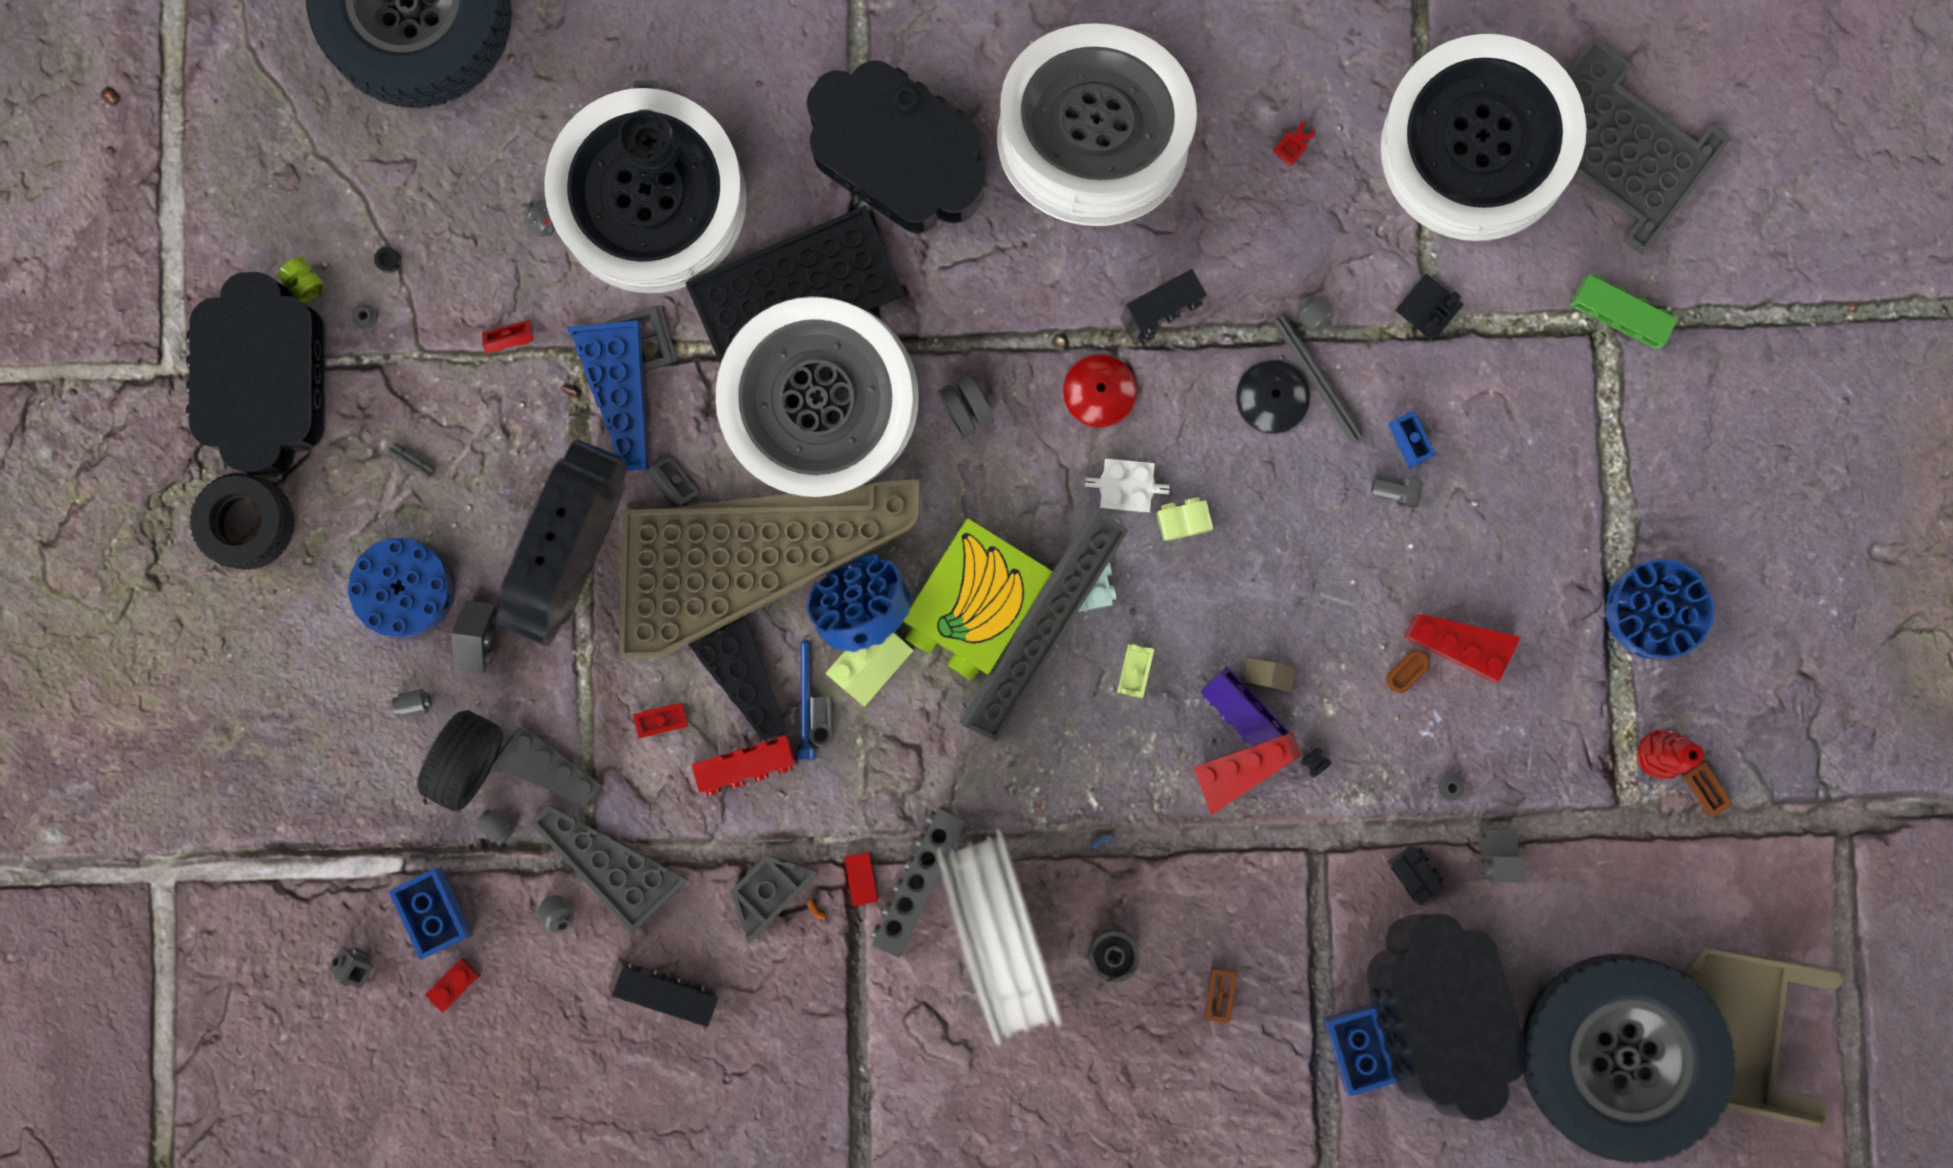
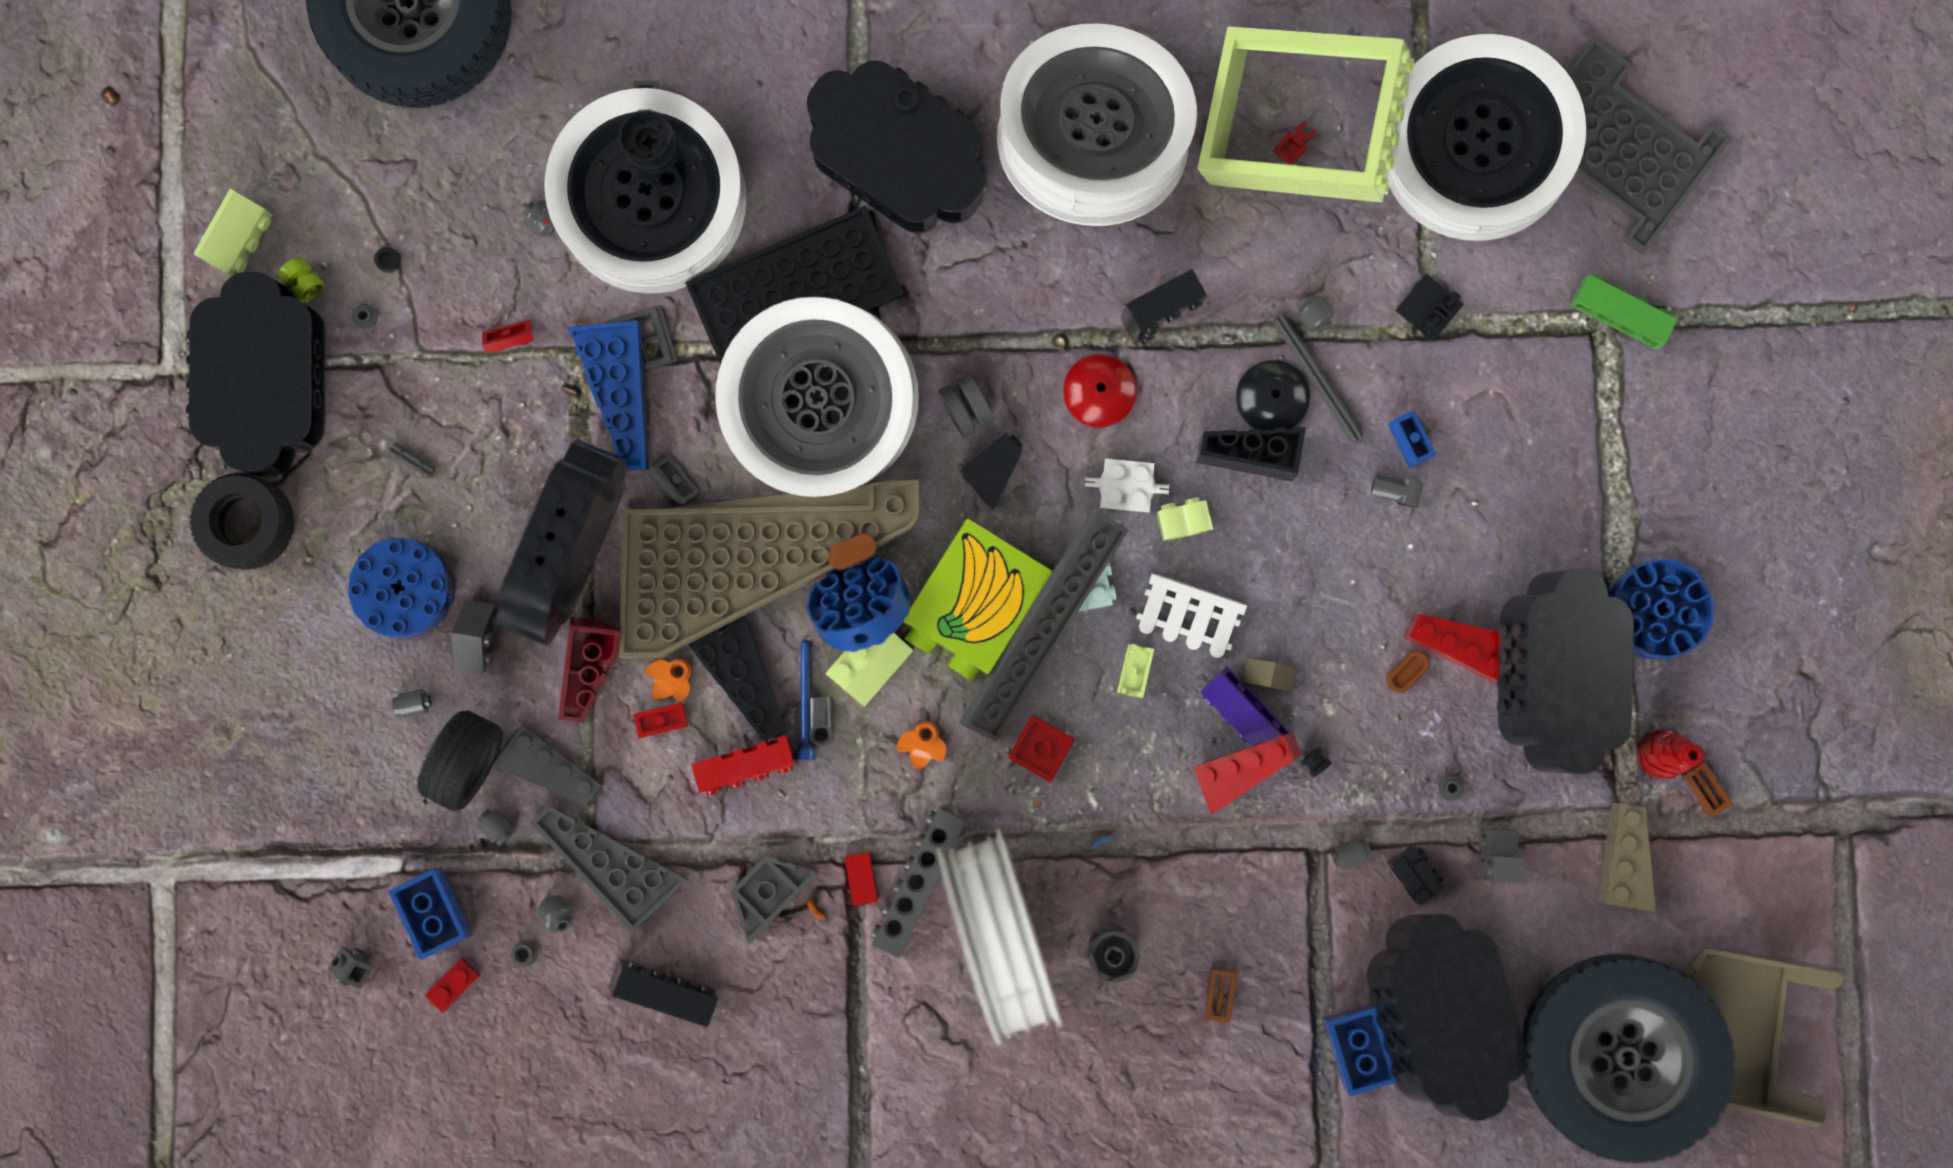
(233, 233): none -> yellowish green slope
(516, 957): none -> dark grey plate
(588, 658): none -> dark red wedge
(667, 681): none -> orange plate
(852, 552): none -> dark orange tile
(922, 748): none -> orange plate
(993, 469): none -> black slope
(1041, 748): none -> red plate
(1180, 604): none -> white fence
(1254, 451): none -> black wedge
(1297, 179): none -> yellowish green door
(1351, 853): none -> dark grey brick
(1565, 672): none -> black brick
(1627, 860): none -> dark tan wedge

